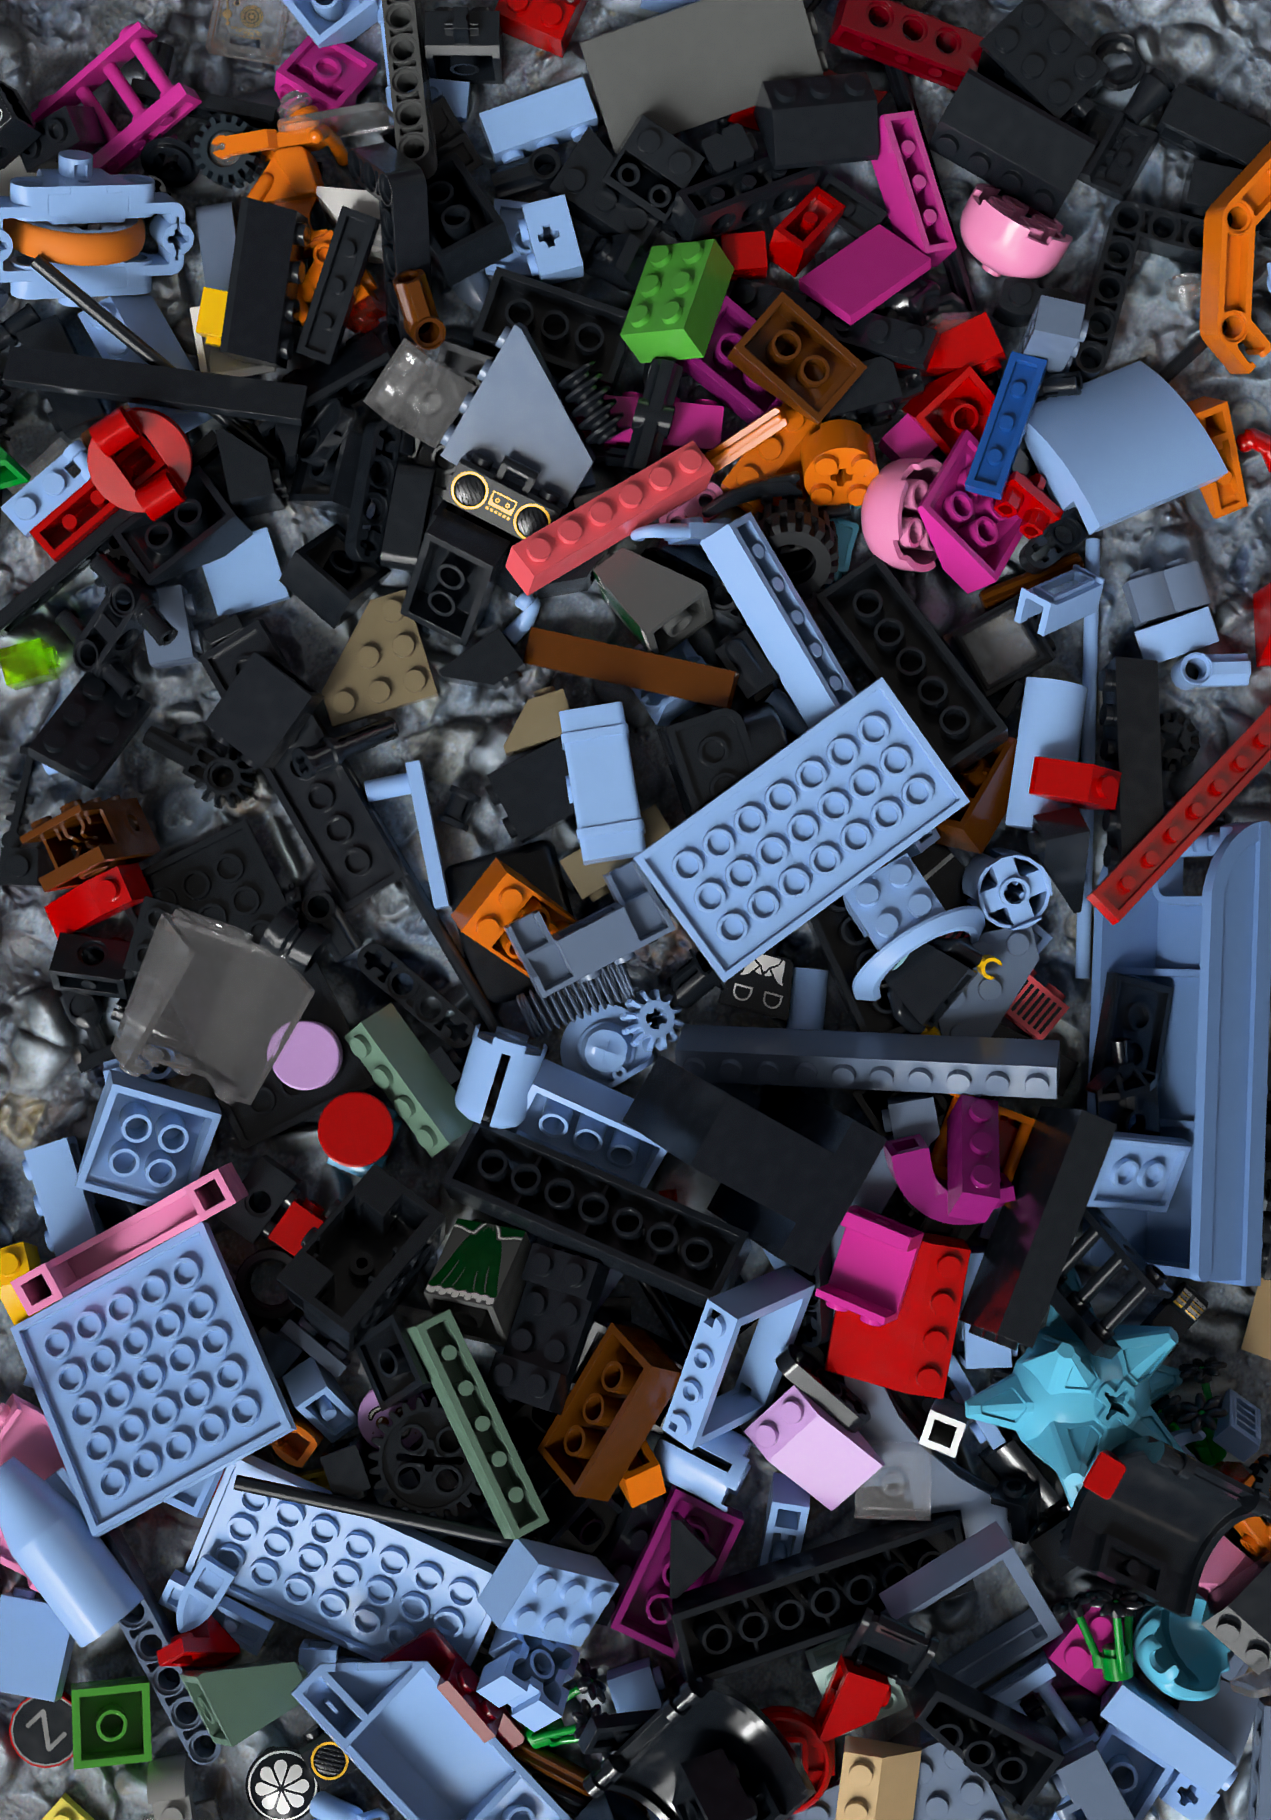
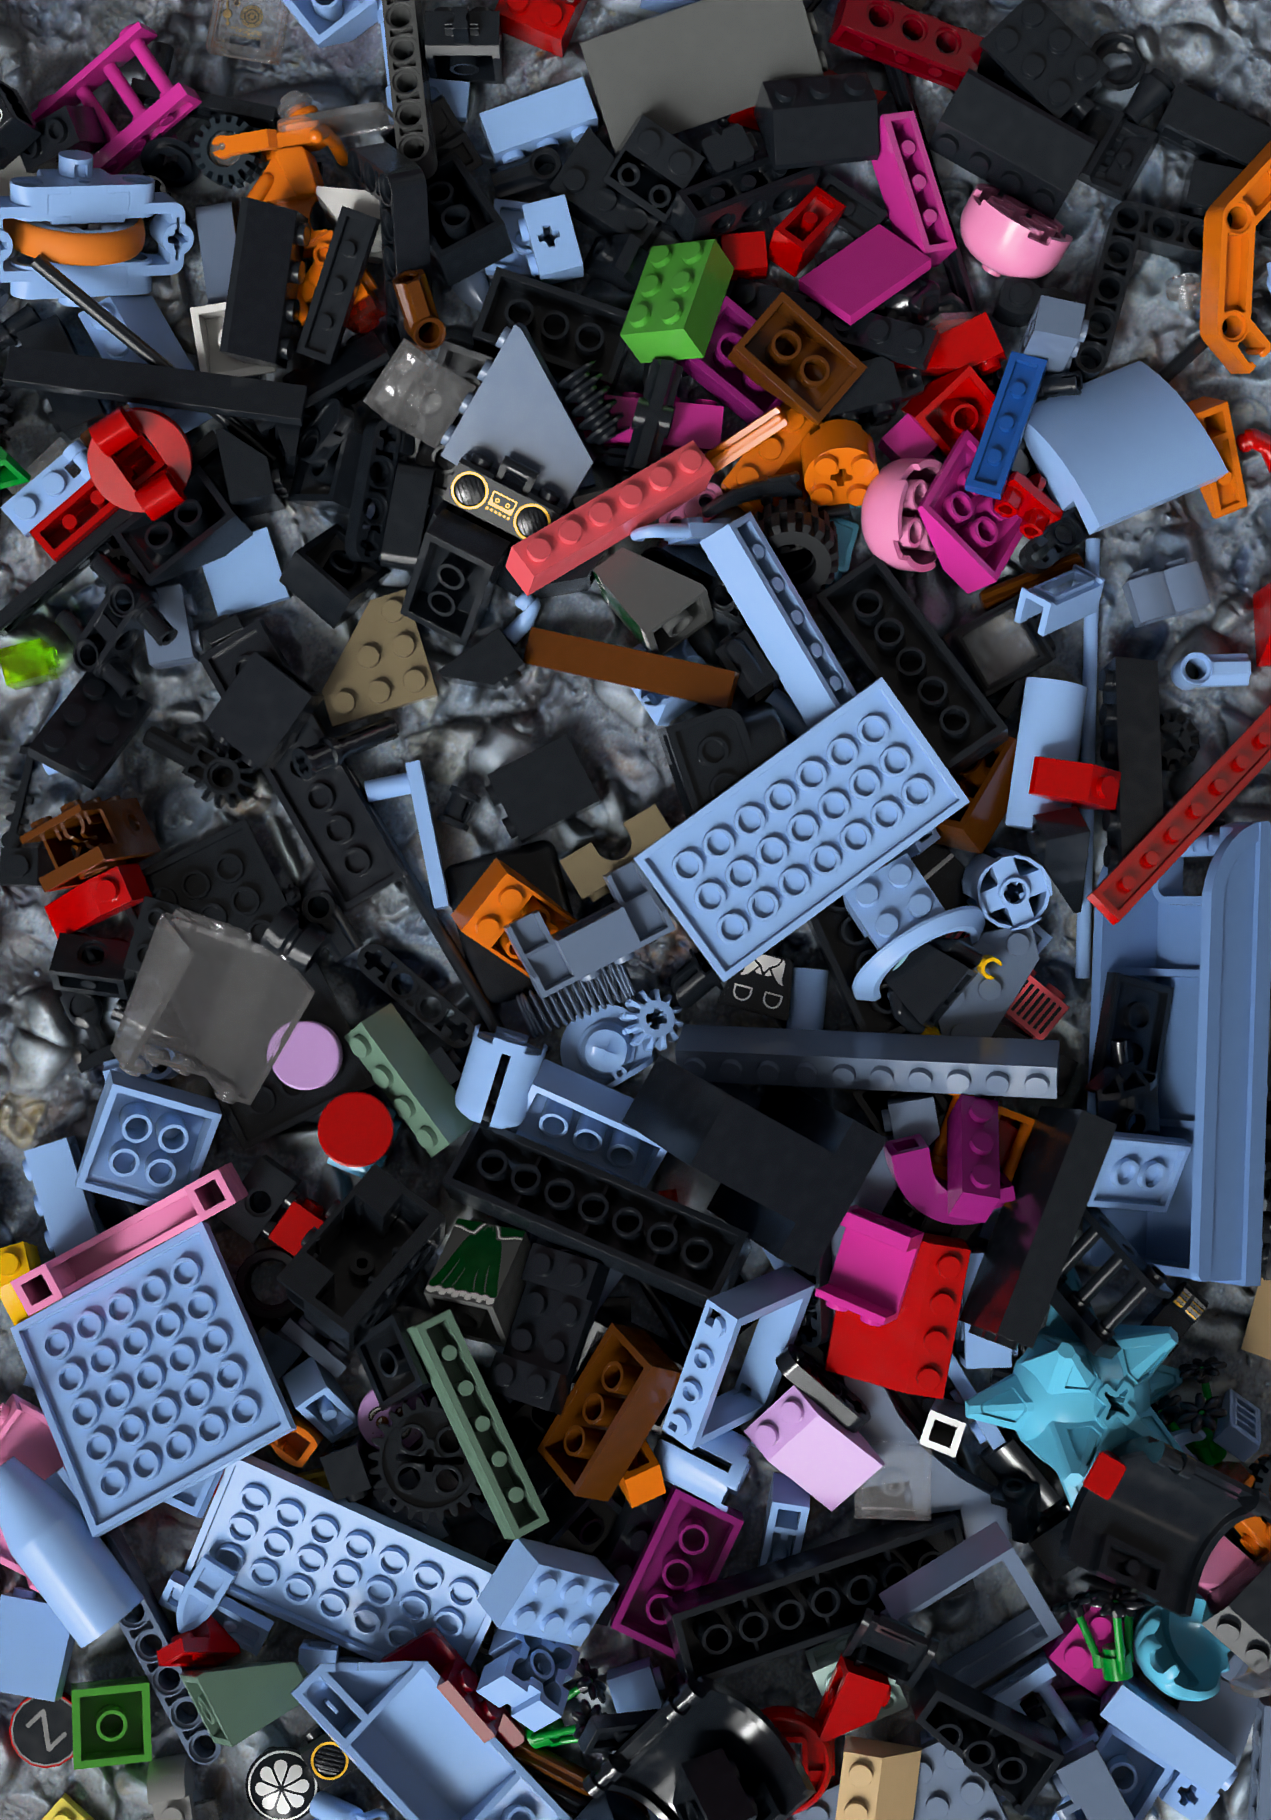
(212, 315): yellow brick -> none
(328, 74): dark pink plate -> none
(372, 1511): black piece -> none
(537, 722): dark tan slope -> none
(602, 783): light blue piece -> none
(688, 1555): black slope -> none
(1177, 635): light blue slope -> none

